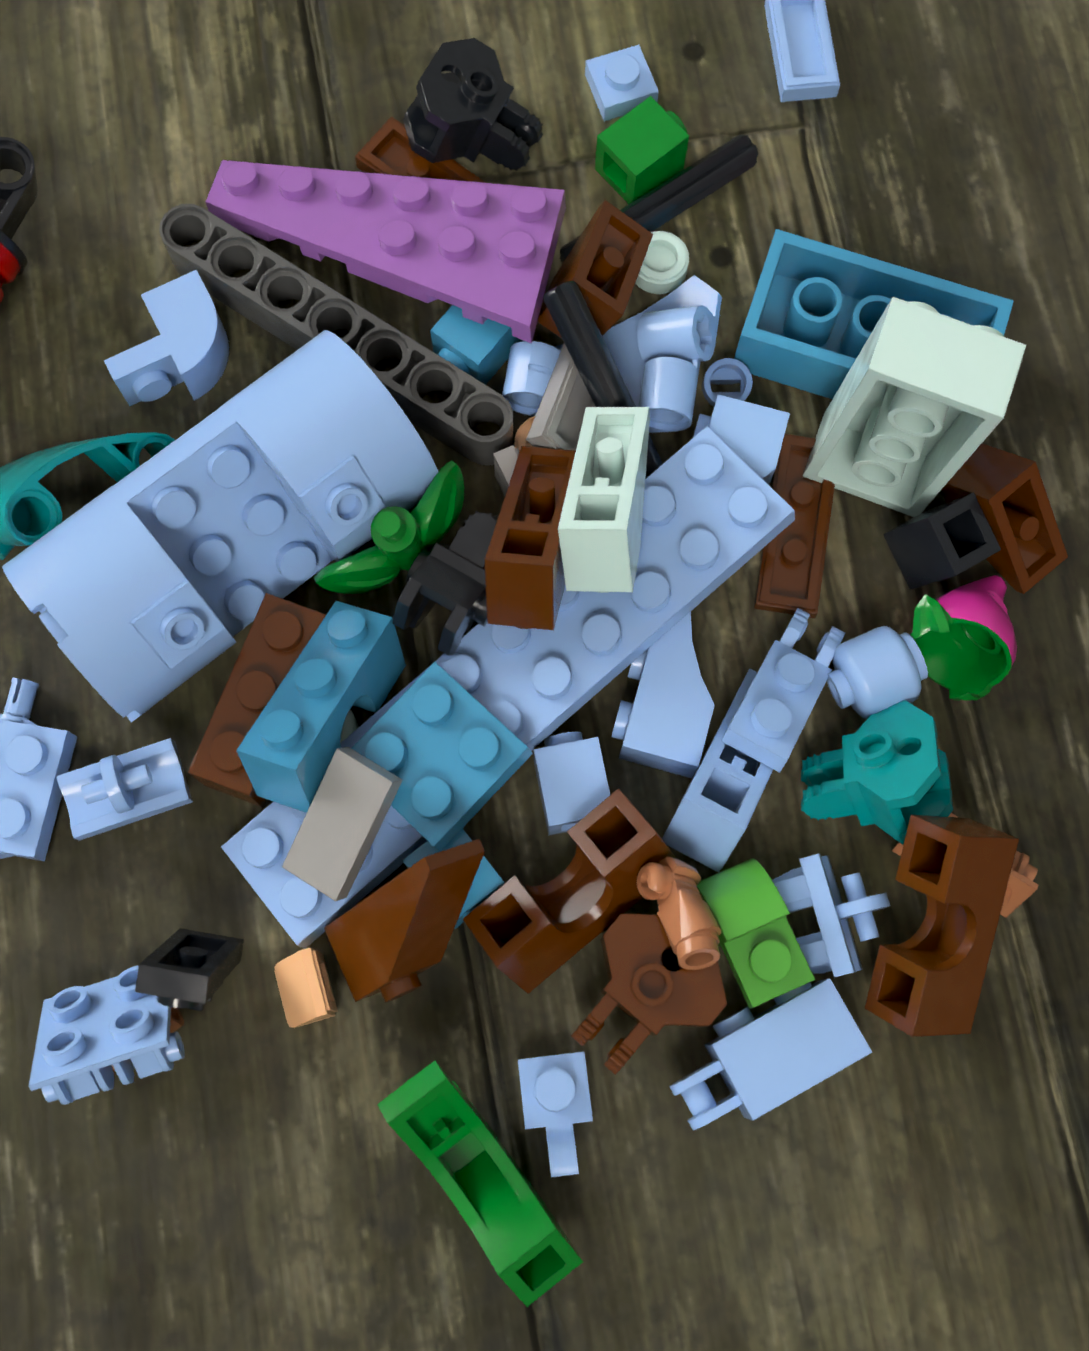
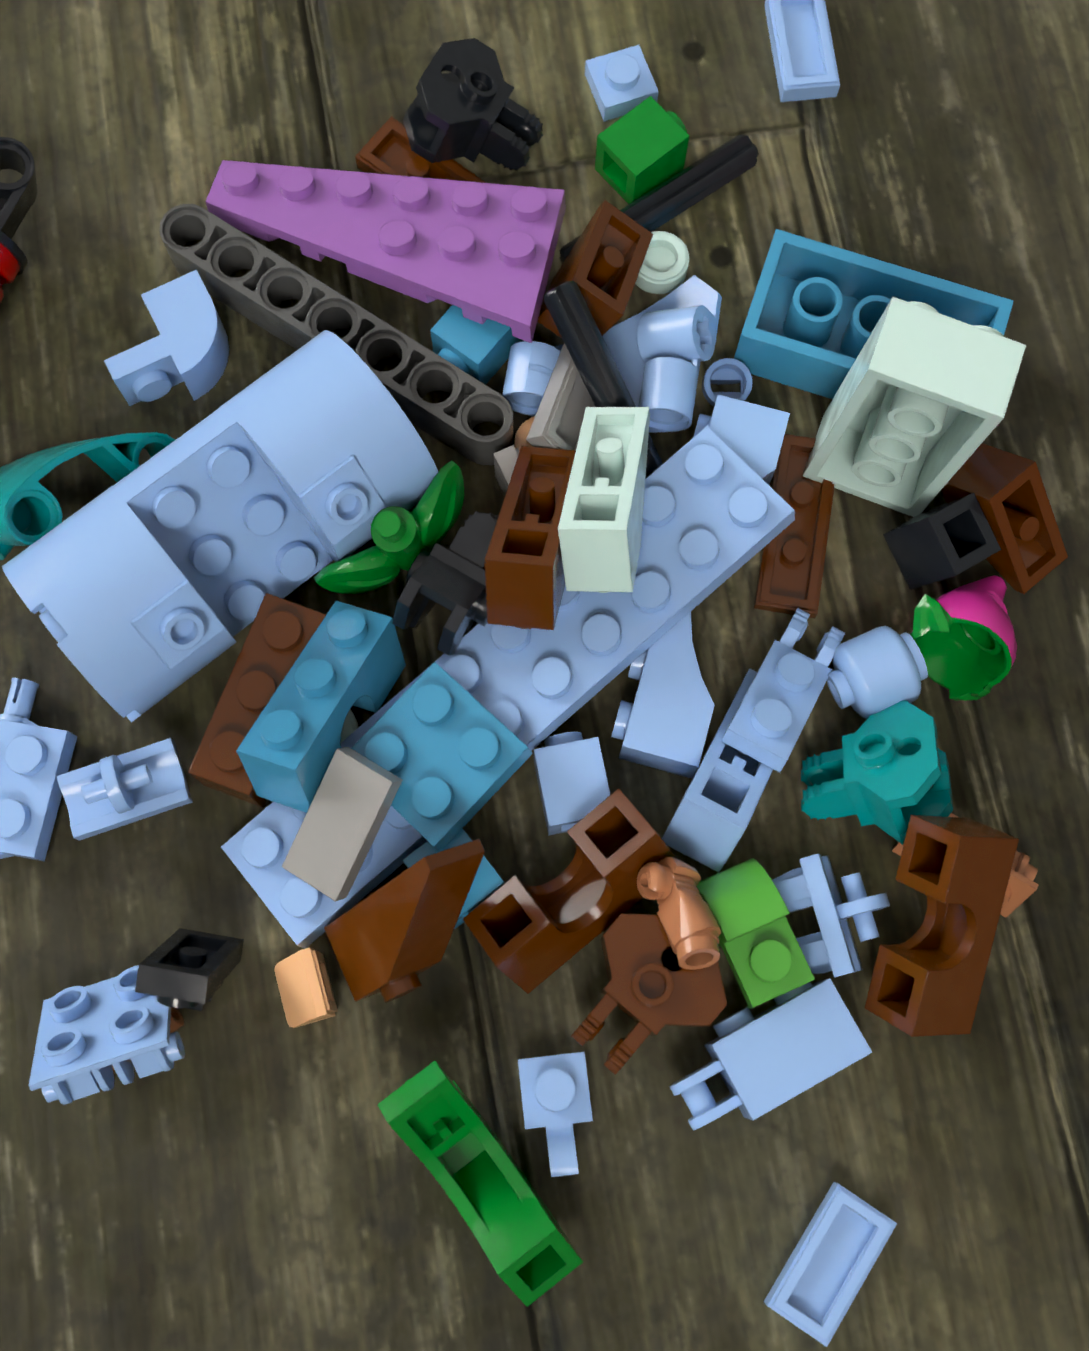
(830, 1263): none -> light blue tile

